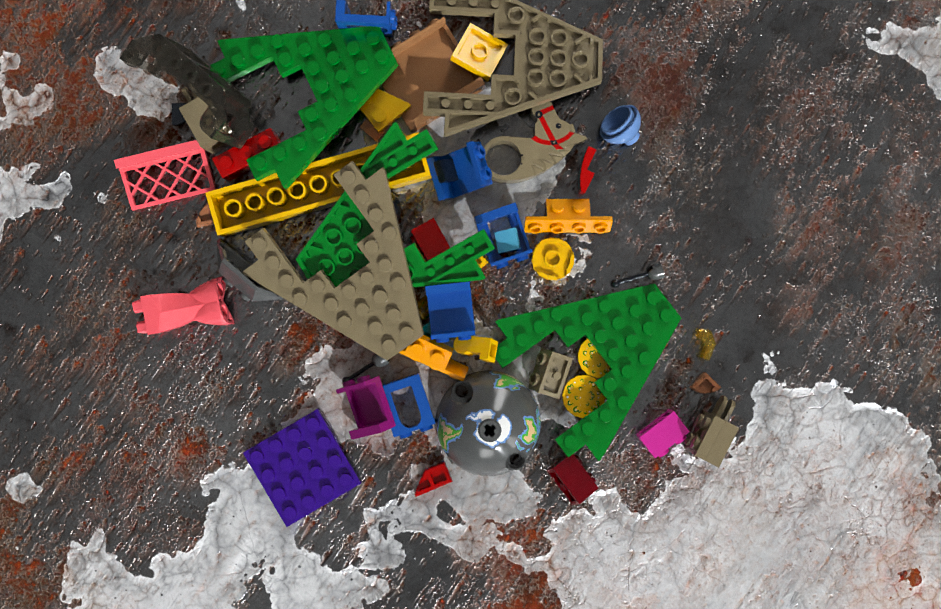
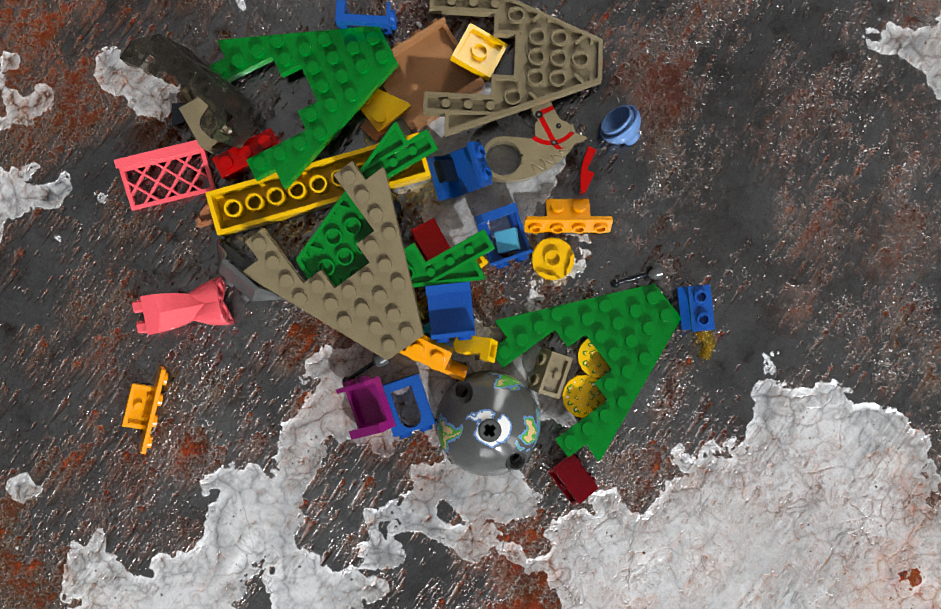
(142, 406): none -> light orange bracket
(302, 467): dark purple plate -> none
(433, 478): red tile -> none
(663, 433): dark pink brick -> none
(695, 308): none -> blue panel
(705, 384): nougat tile -> none
(713, 433): dark tan brick -> none

